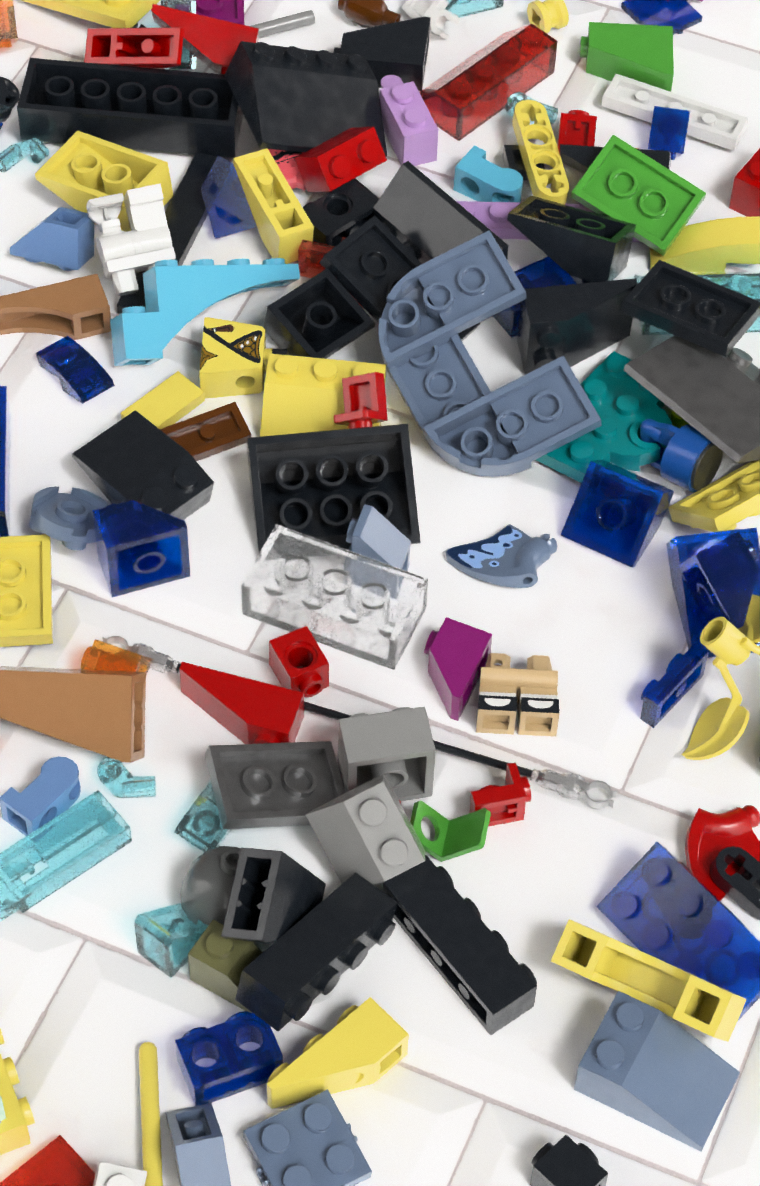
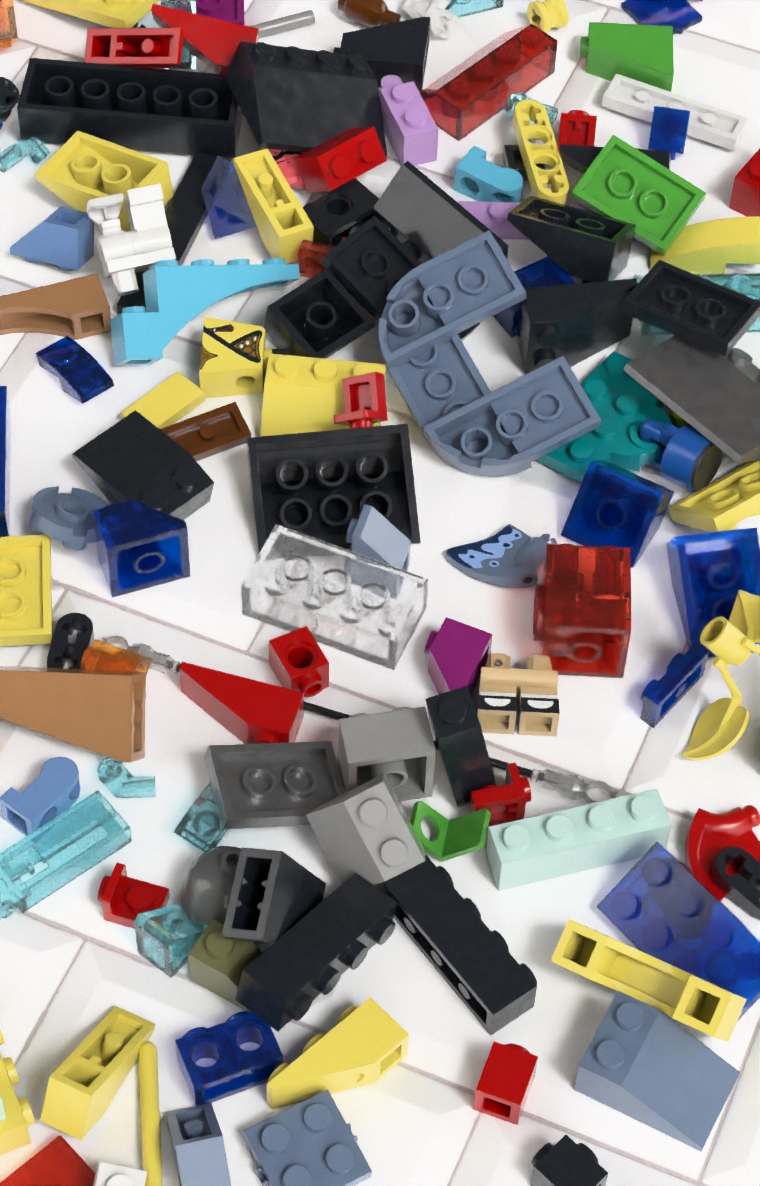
(61, 647): none -> black beam
(94, 1072): none -> light yellow slope
(127, 897): none -> red bracket
(460, 743): none -> black slope
(505, 1082): none -> red brick
(576, 839): none -> light aqua brick
(584, 609): none -> clear red brick
(723, 578): clear blue slope -> none

